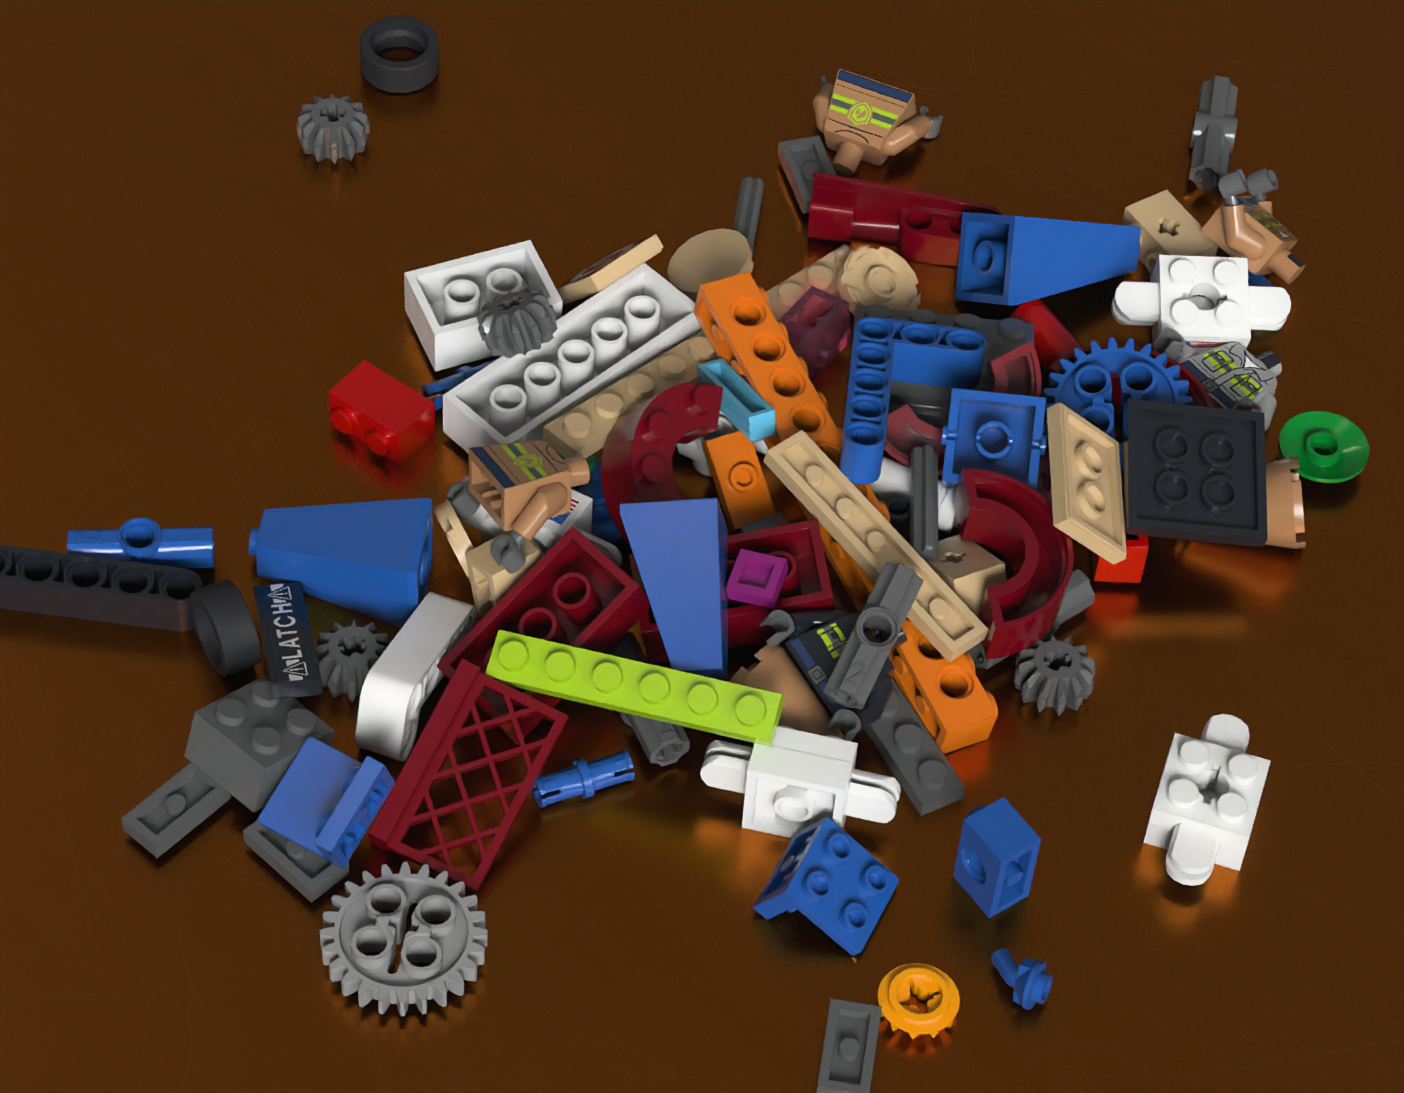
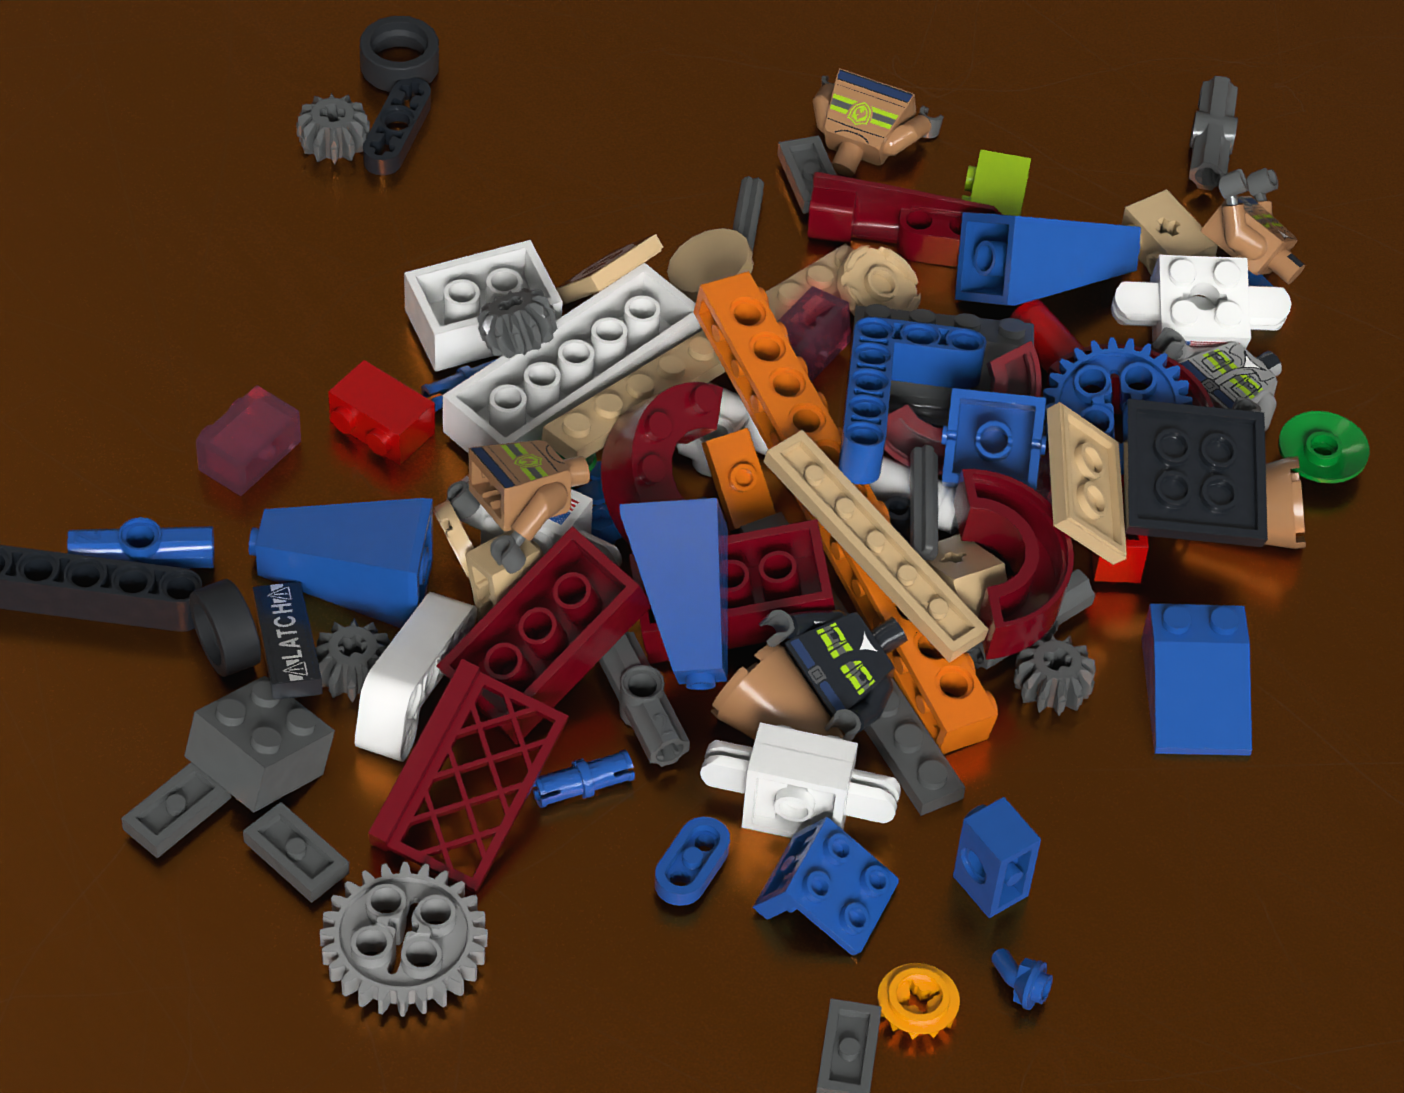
(248, 440): none -> clear pink brick
(327, 801): blue bracket -> none
(398, 140): none -> black beam
(636, 688): lime plate -> none
(689, 864): none -> blue plate
(739, 400): medium azure piece -> none
(757, 578): magenta plate -> none
(862, 659): dark grey piece -> none
(998, 181): none -> lime brick
(1198, 679): none -> blue slope
(1207, 800): white brick -> none

